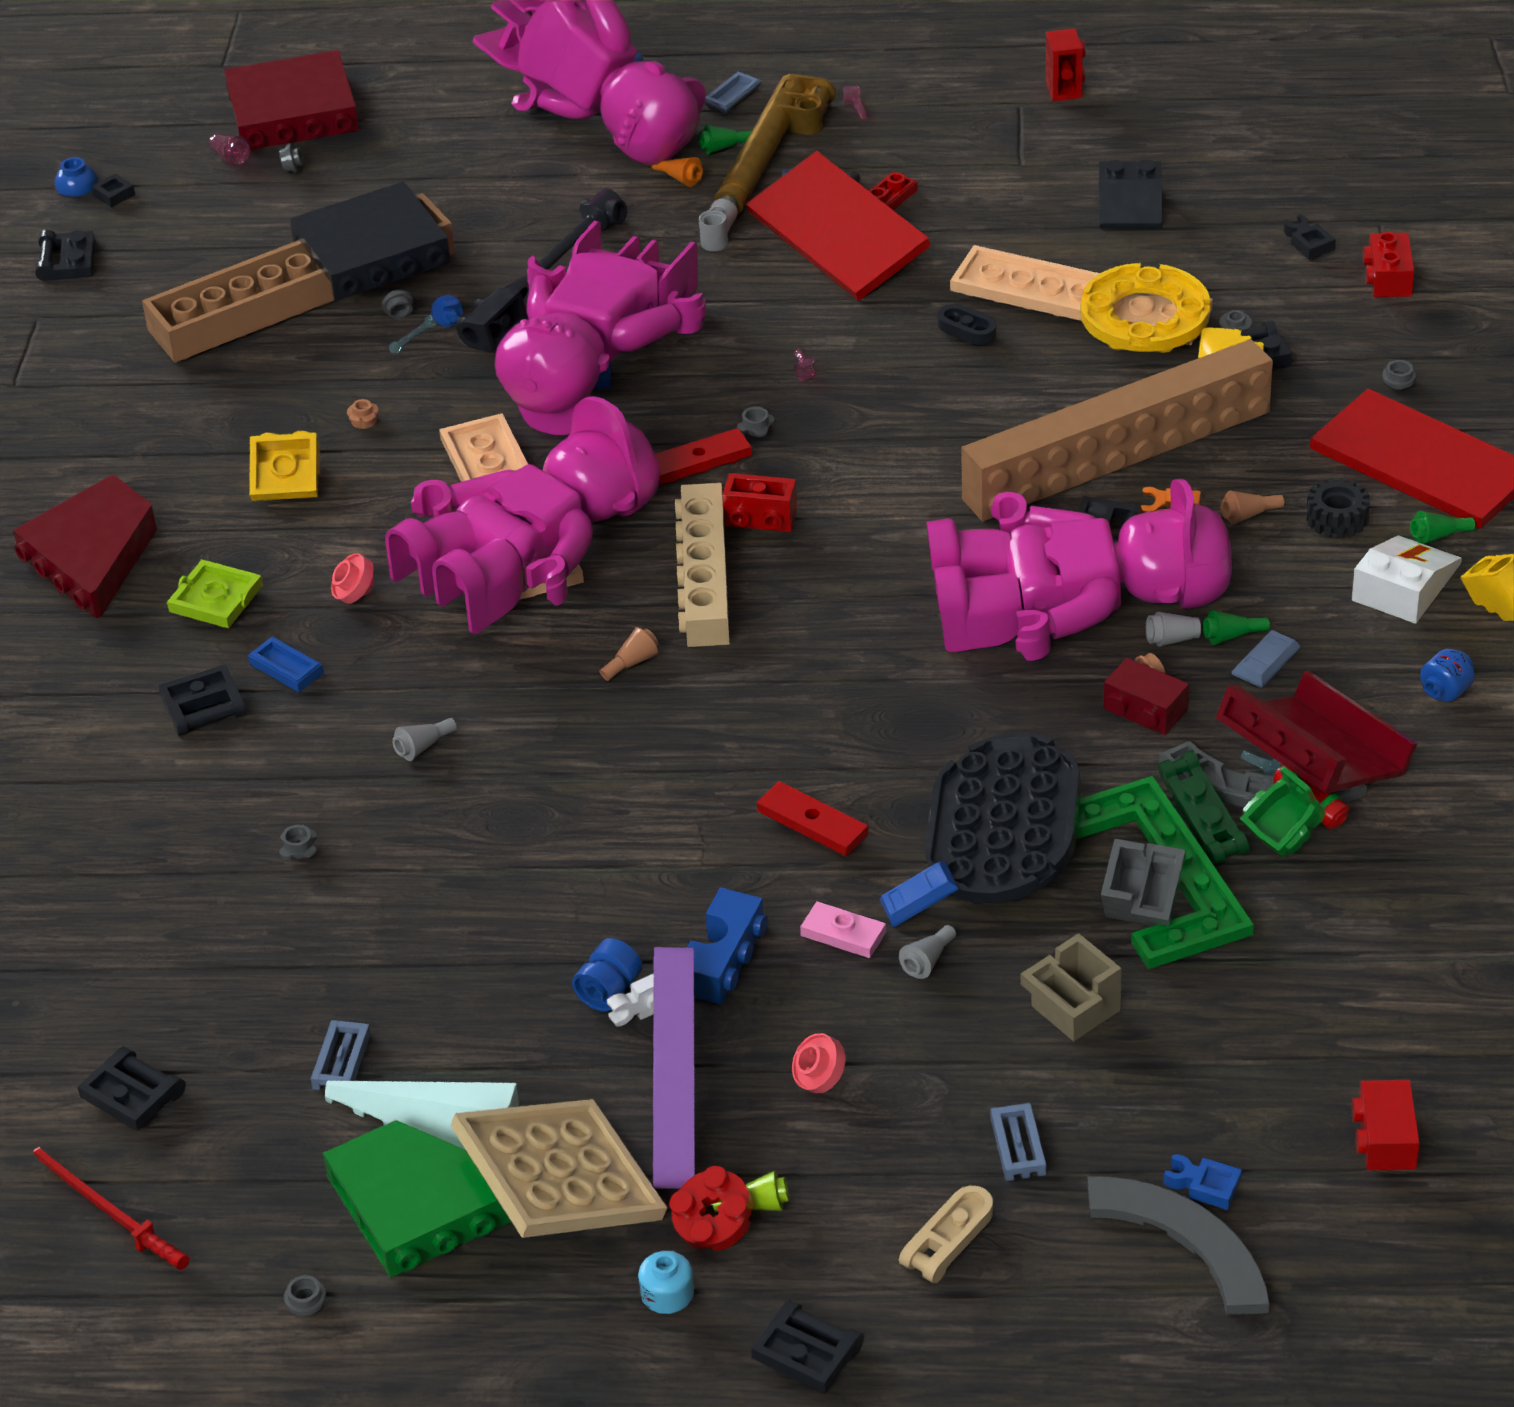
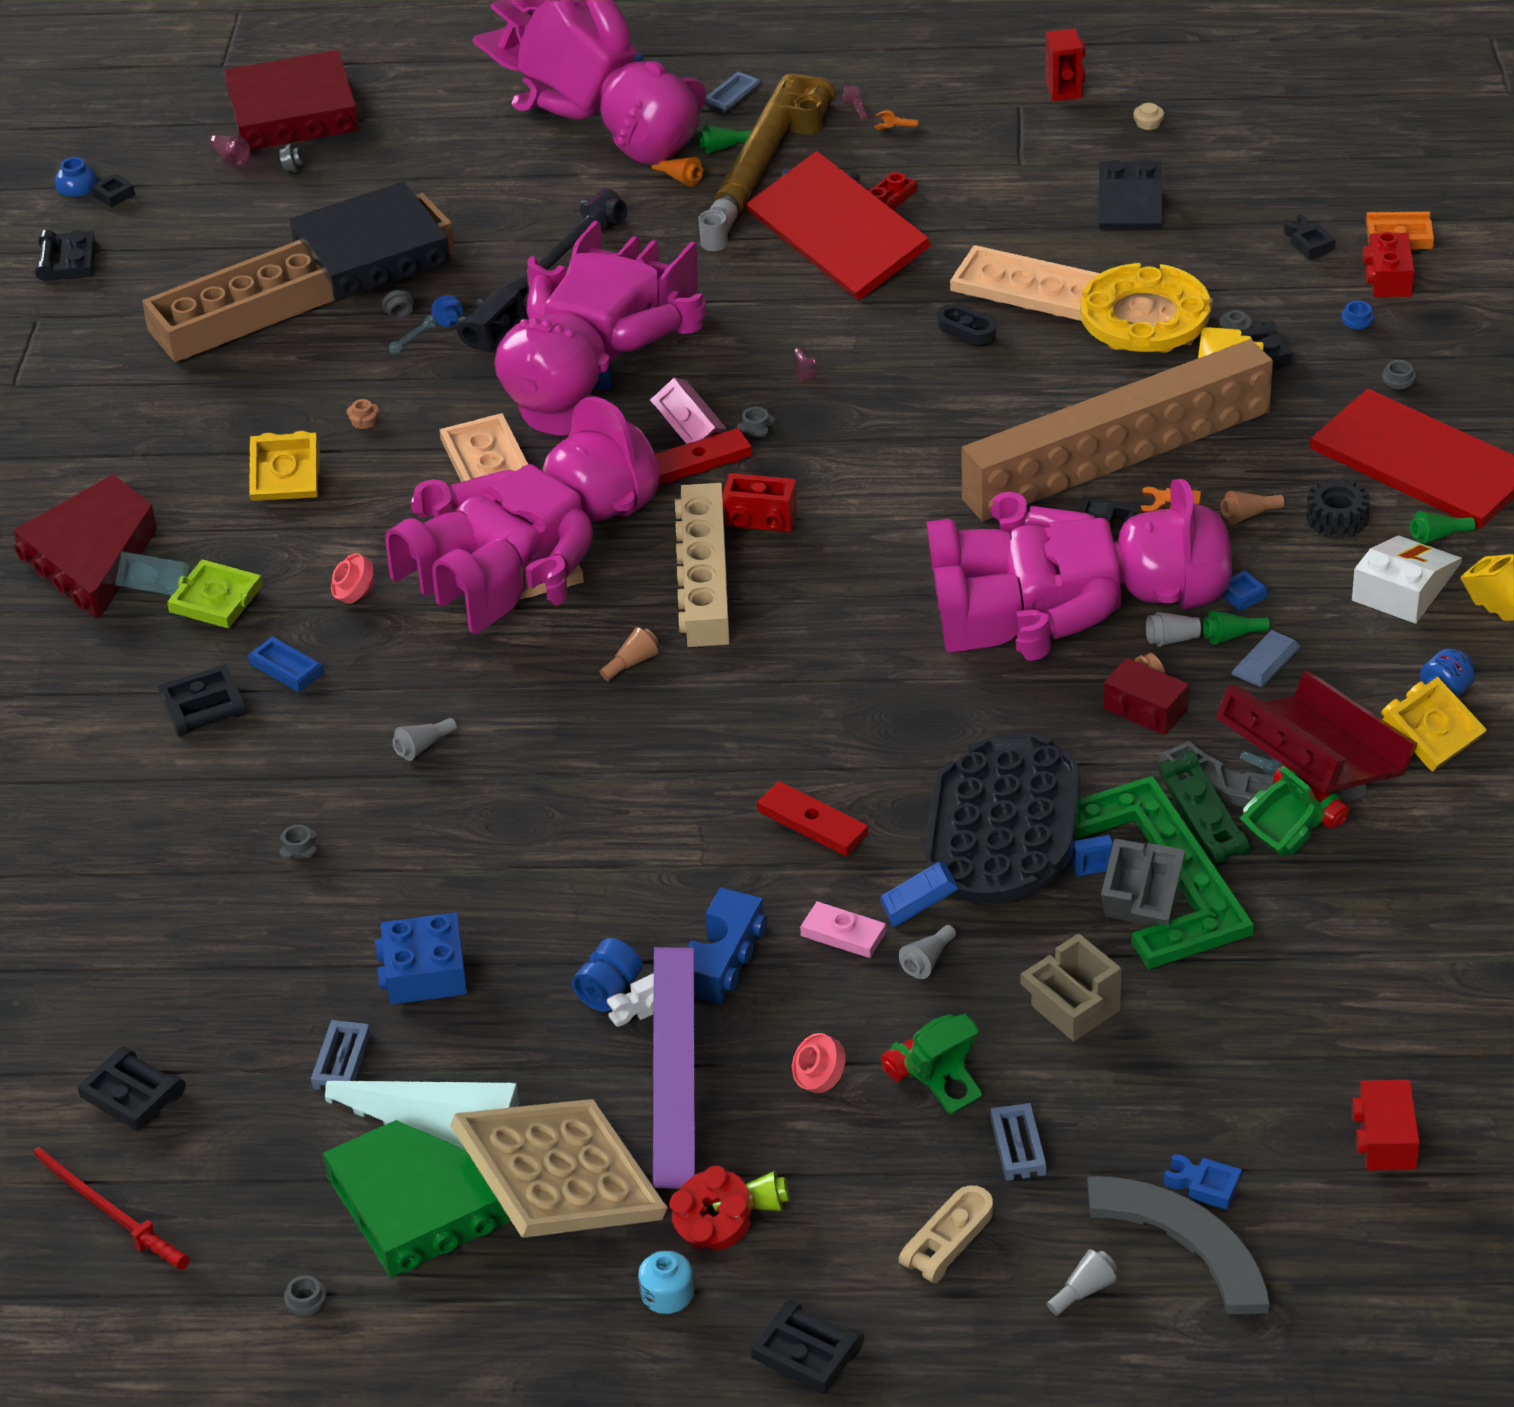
(150, 573): none -> clear light blue plate
(421, 958): none -> blue brick
(686, 411): none -> bright pink panel
(891, 120): none -> orange hand
(935, 1053): none -> green piece
(1090, 1276): none -> light grey cone
(1091, 855): none -> blue tile
(1148, 116): none -> tan plate
(1244, 591): none -> blue tile
(1357, 315): none -> blue plate
(1414, 223): none -> orange plate
(1434, 721): none -> yellow plate

